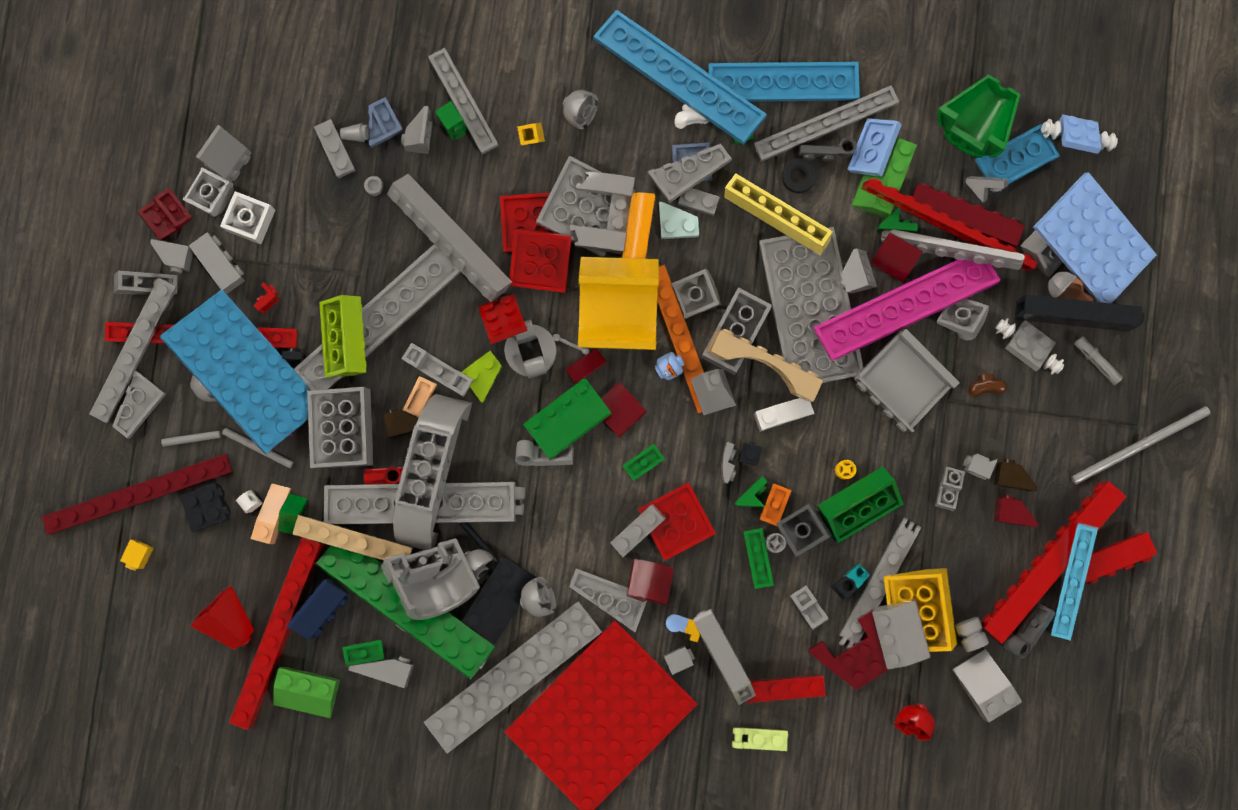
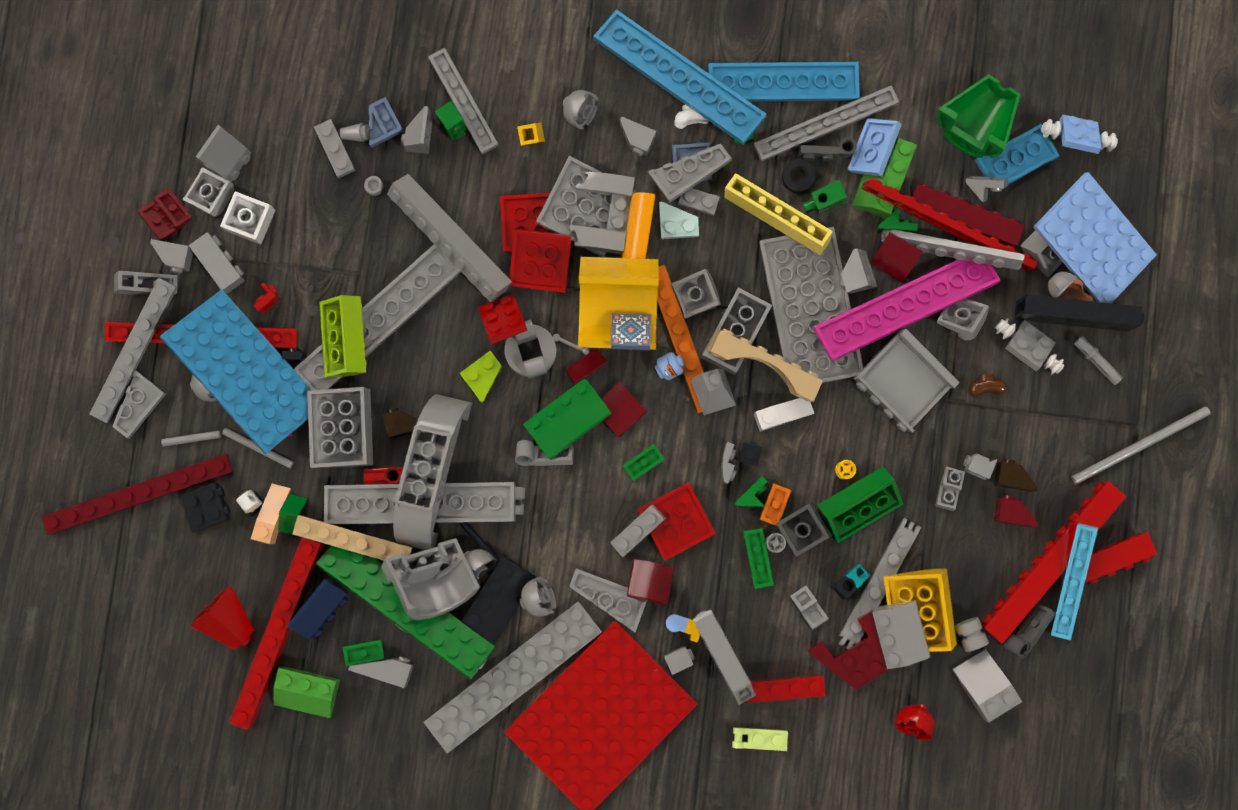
(136, 555): yellow brick -> none
(419, 396): light nougat tile -> none
(437, 369): light grey slope -> none
(630, 331): none -> sand blue tile
(637, 136): none -> light grey slope
(832, 193): none -> green torso

